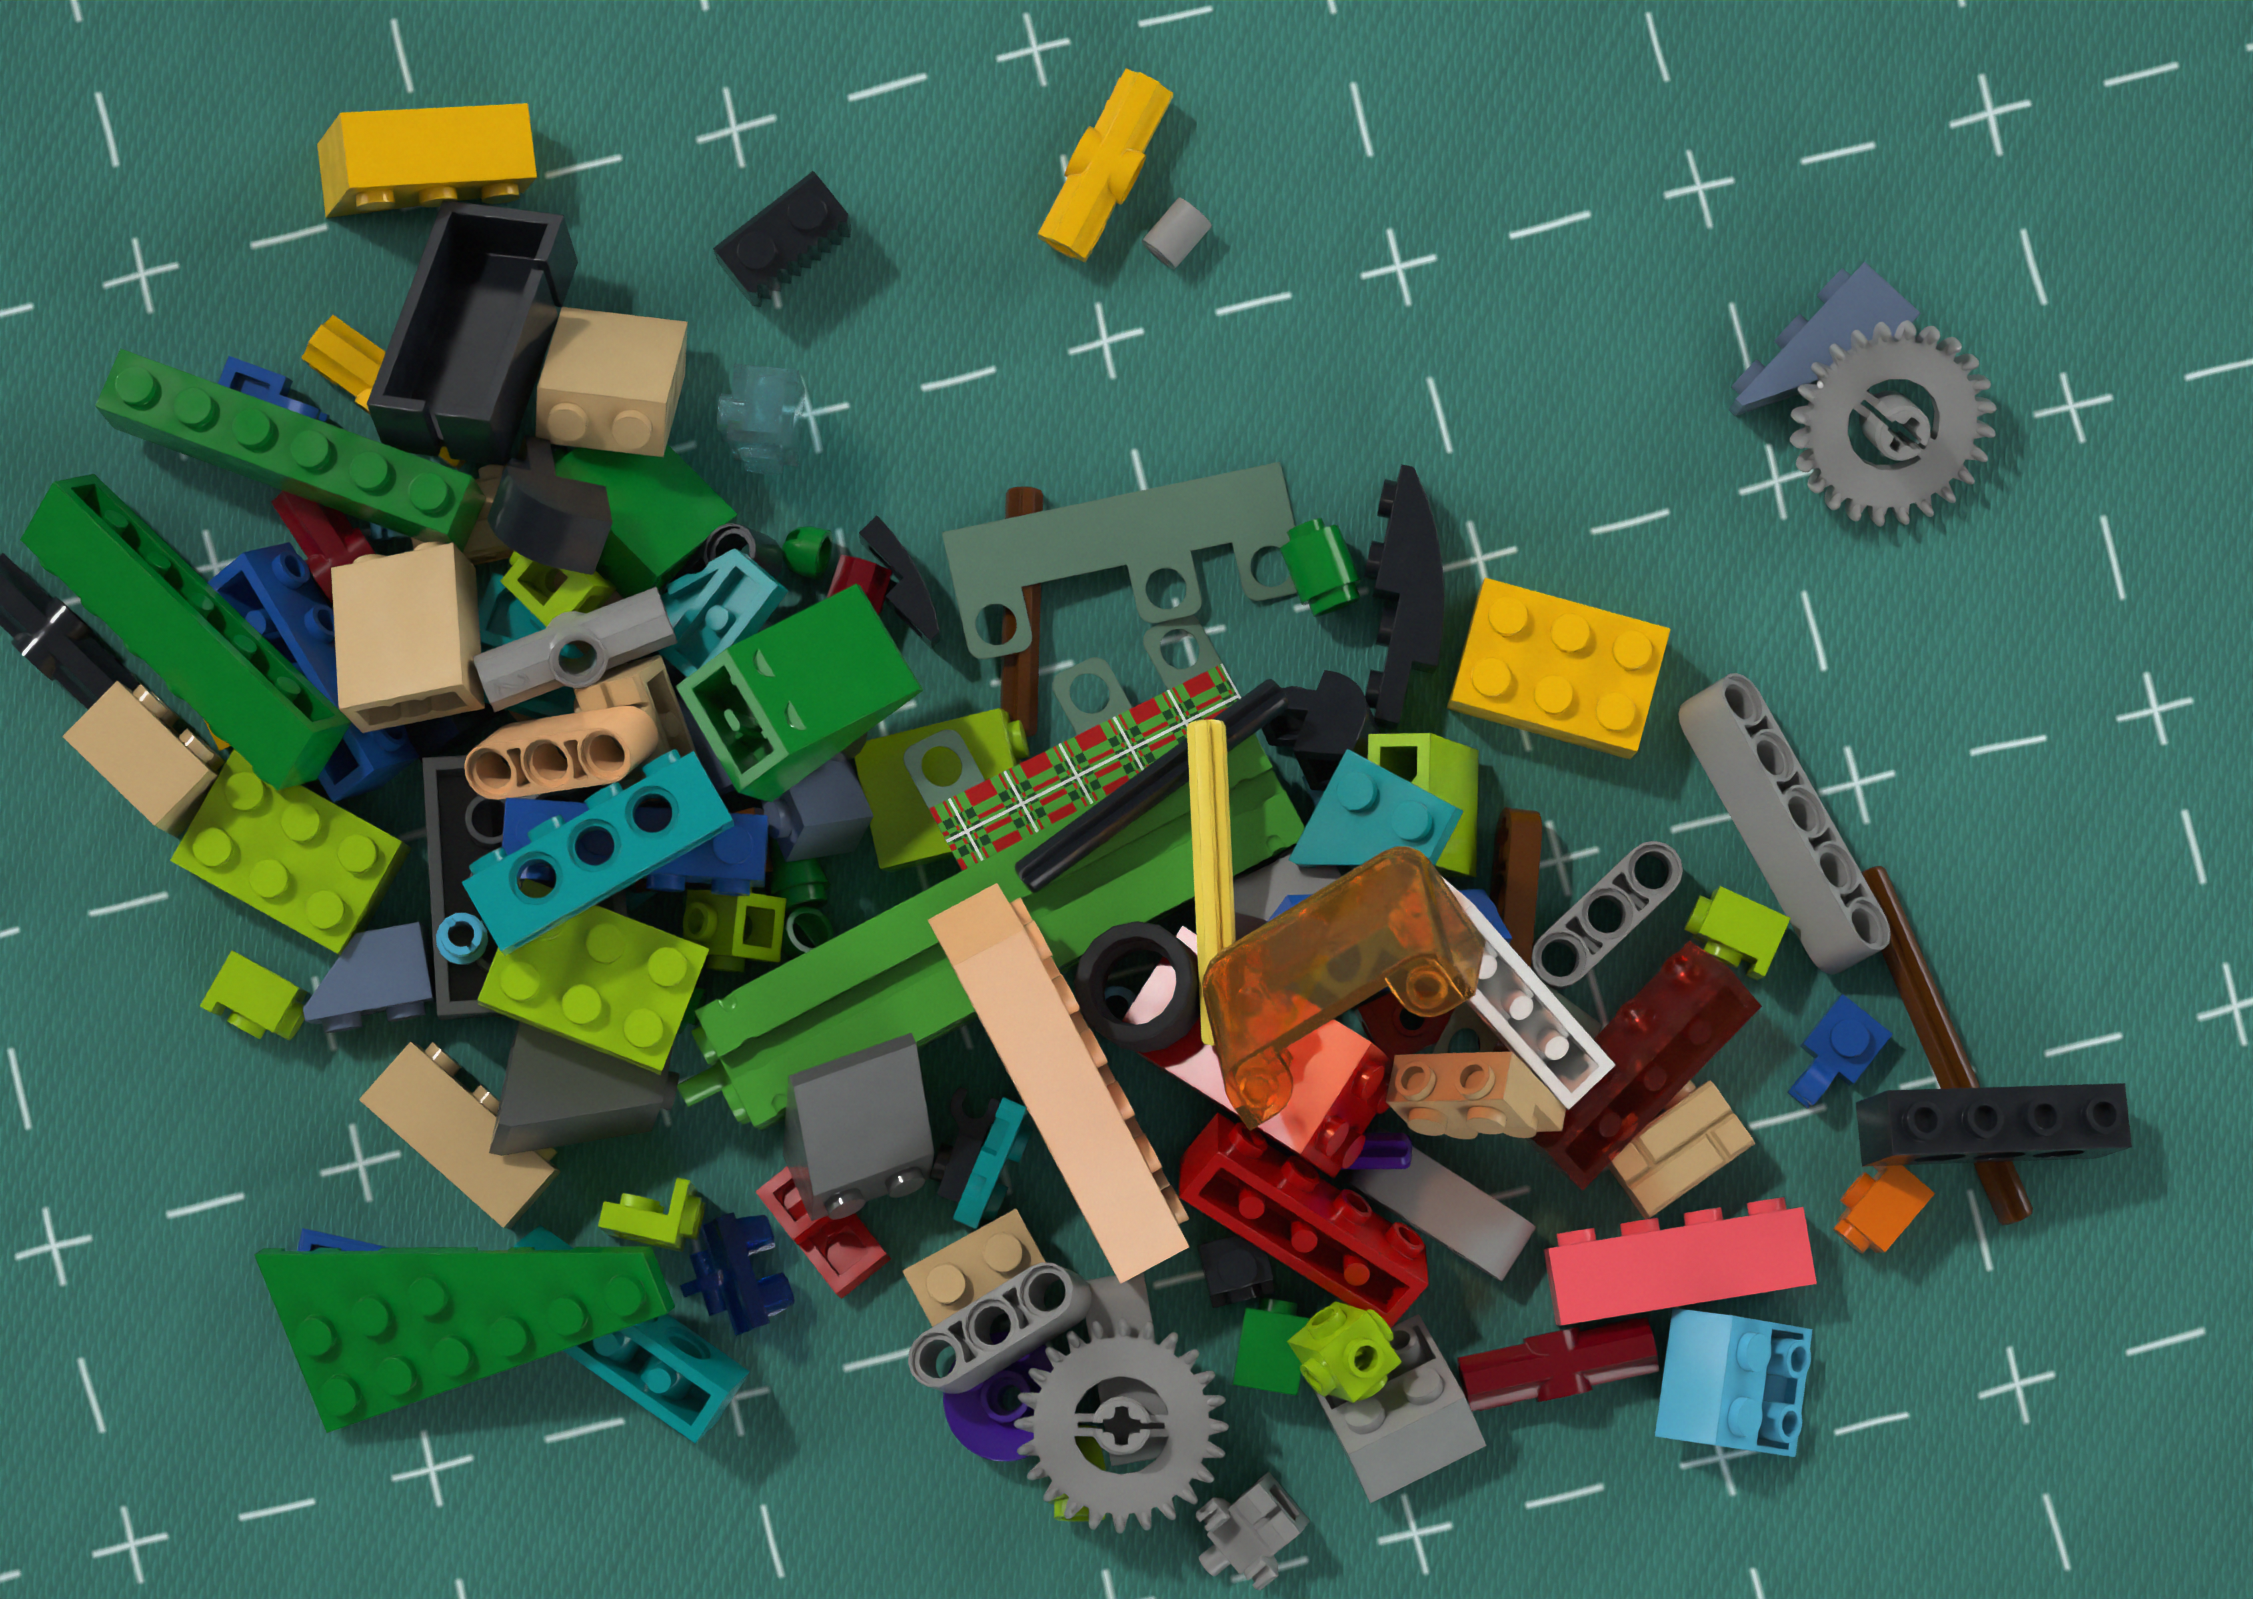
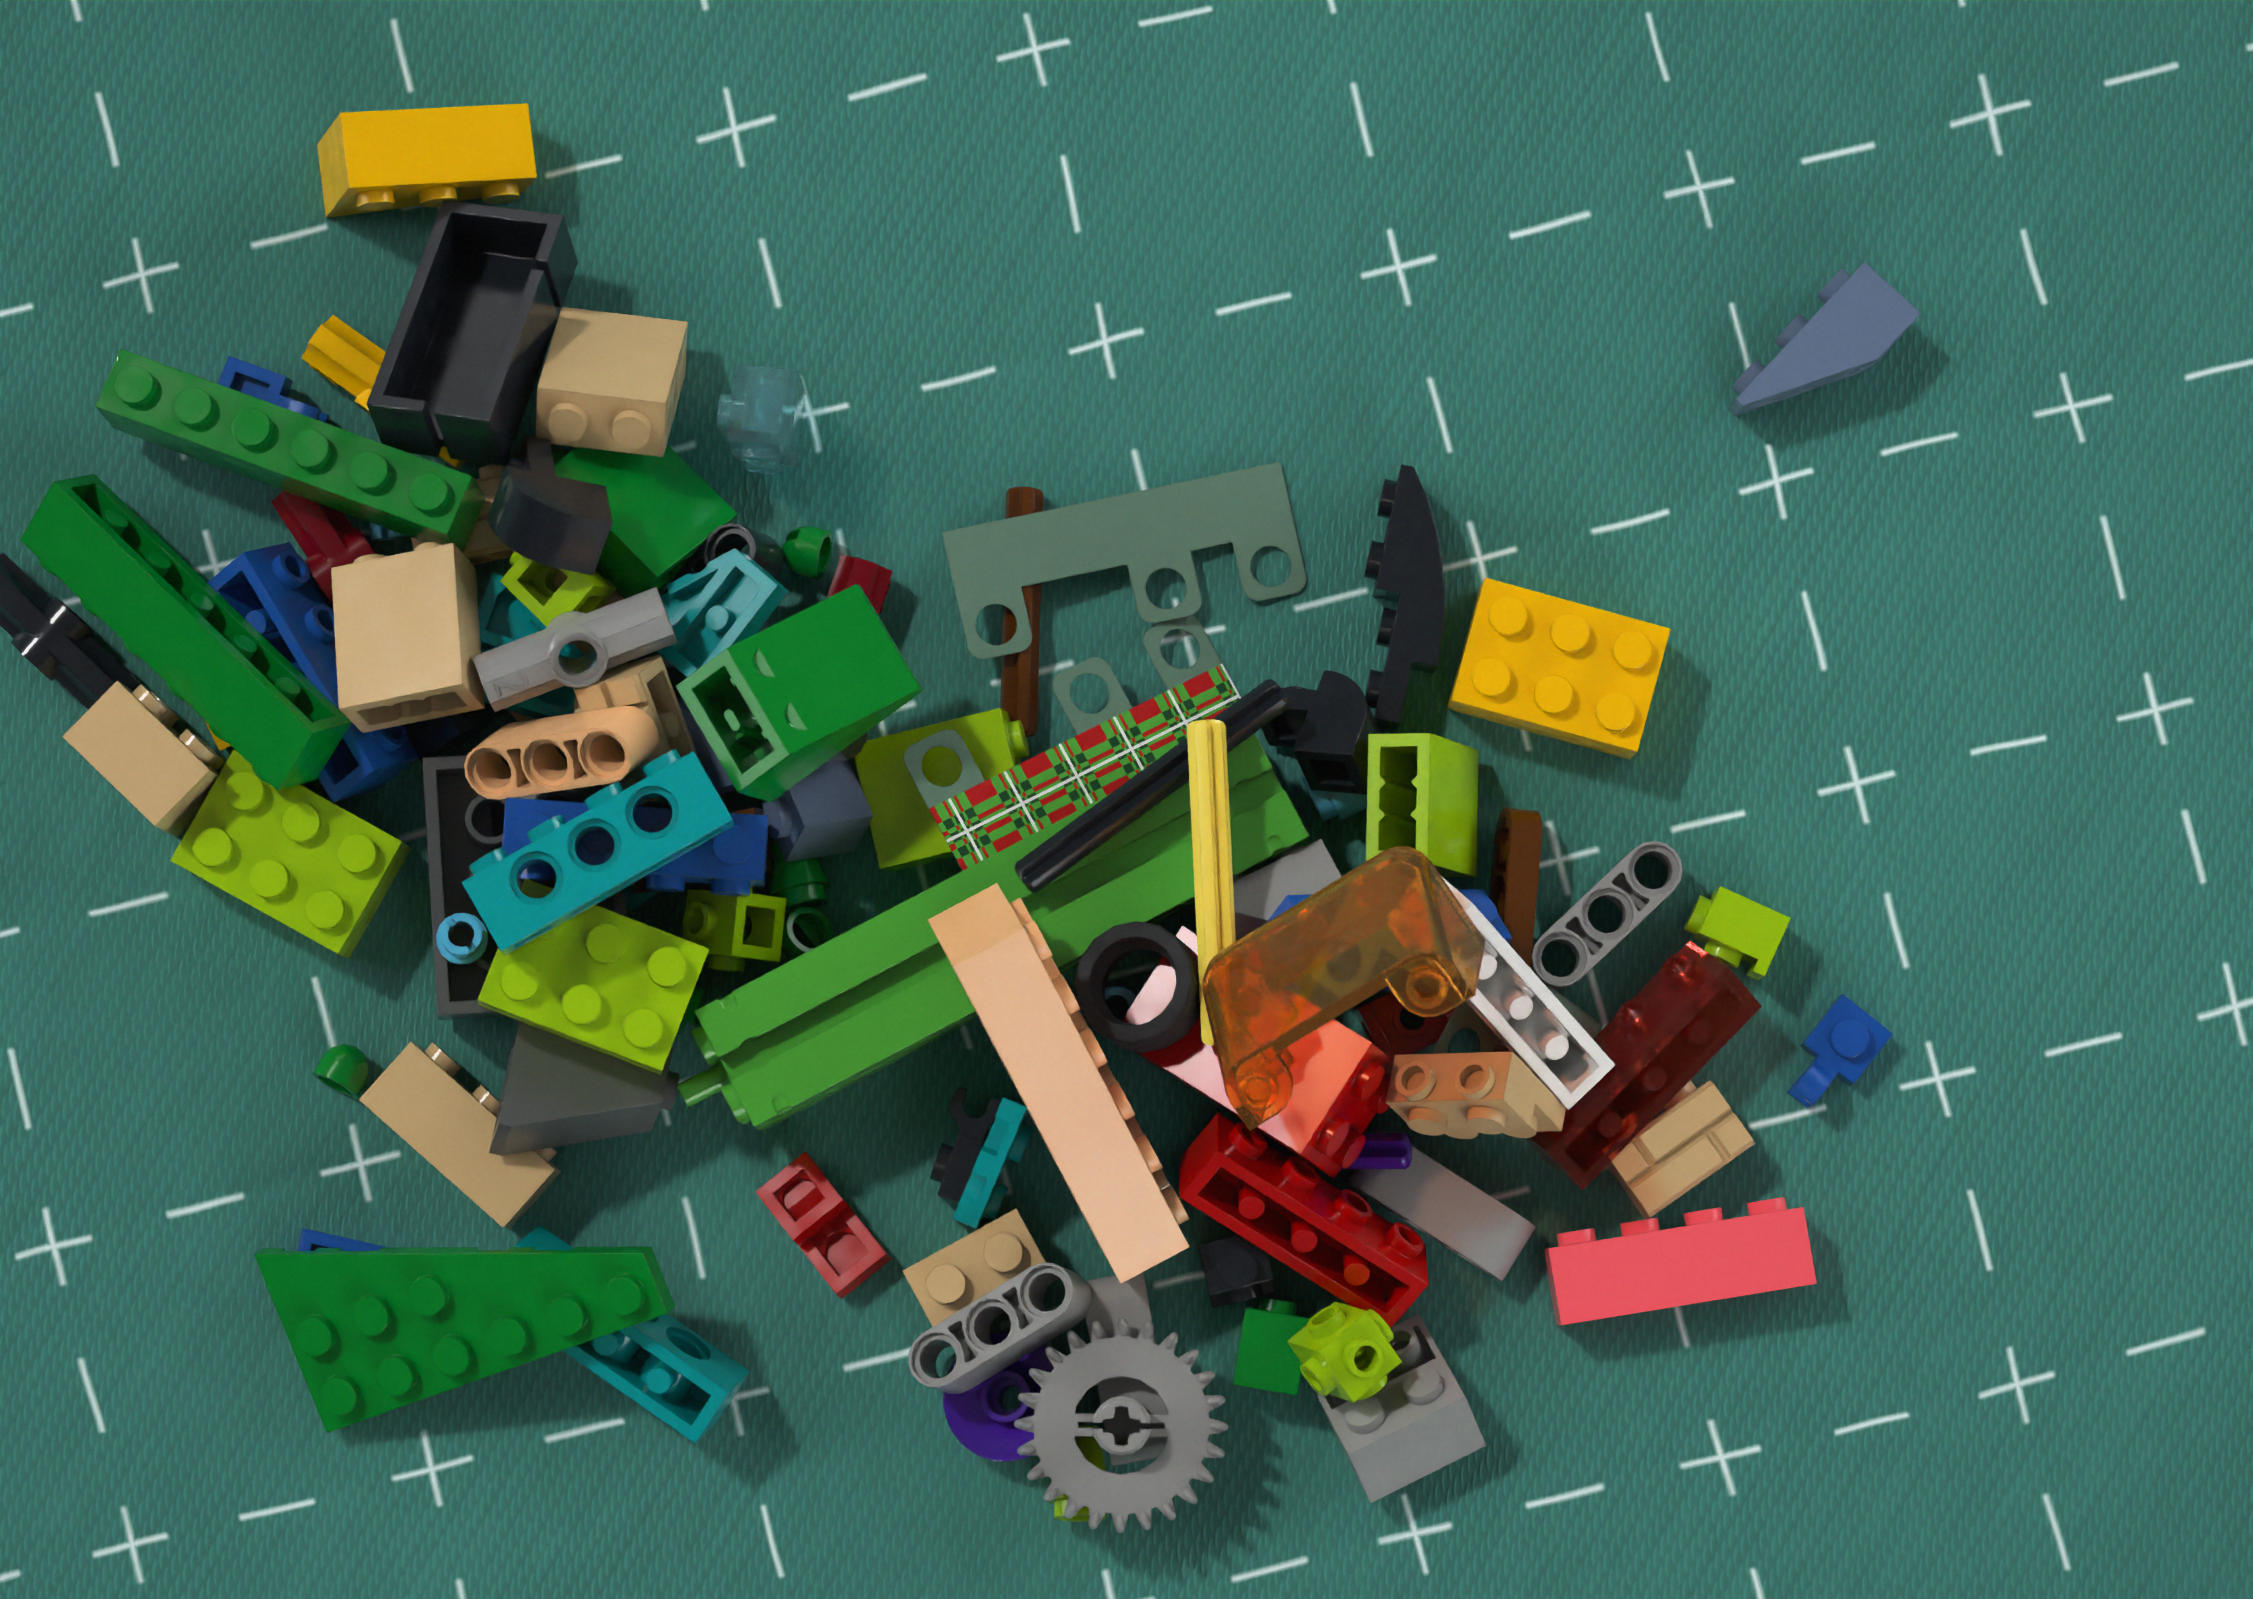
(256, 998): lime brick -> none
(343, 1070): none -> green hinge
(376, 974): sand blue slope -> none
(644, 1222): lime bracket -> none
(727, 1276): clear blue hips -> none
(783, 239): black brick -> none
(858, 1129): dark grey slope -> none
(910, 596): black slope -> none
(1105, 165): yellow piece -> none
(1176, 233): light grey hinge -> none
(1251, 1530): light grey piece -> none
(1321, 567): green brick -> none
(1371, 812): teal wing -> none
(1558, 1364): dark red piece -> none
(1734, 1382): medium azure slope -> none
(1784, 824): light grey beam -> none
(1880, 1207): orange brick -> none
(1925, 465): light grey gear -> none
(1940, 1038): reddish brown axle -> none
(1993, 1124): black brick -> none

